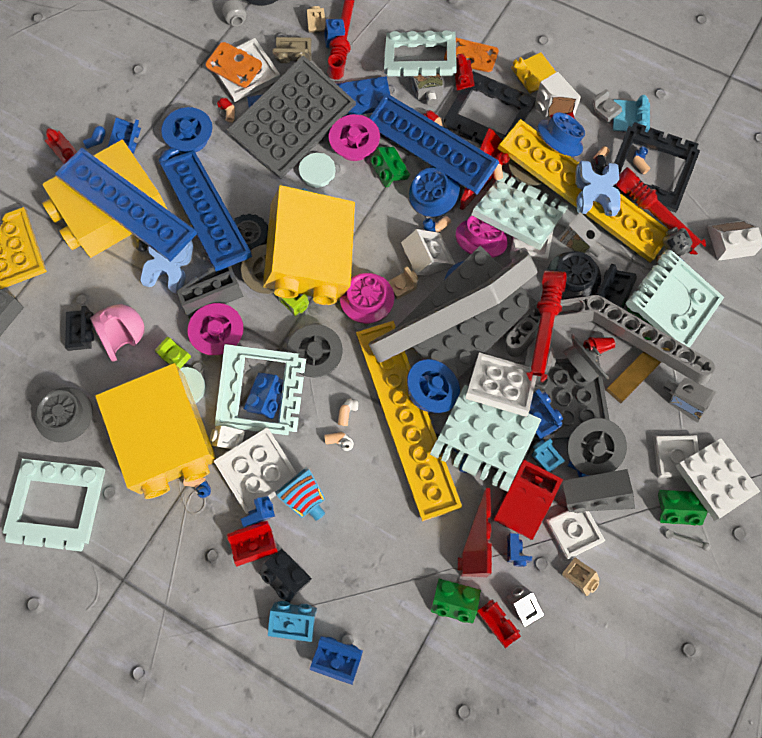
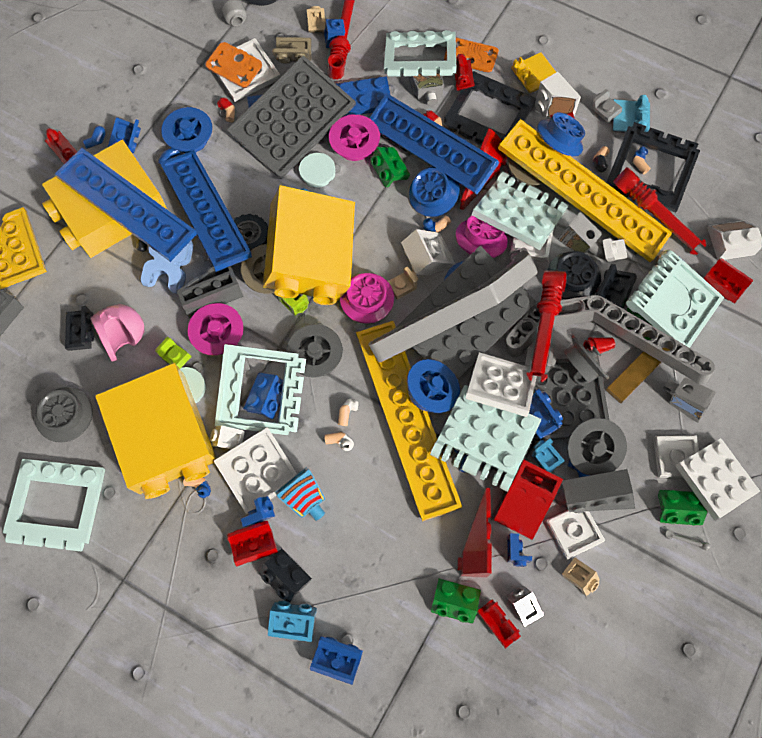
(502, 158): arm -> none
(597, 188): light blue piece -> none
(614, 249): none -> white bracket
(677, 241): dark grey head -> none
(728, 280): none -> red bracket

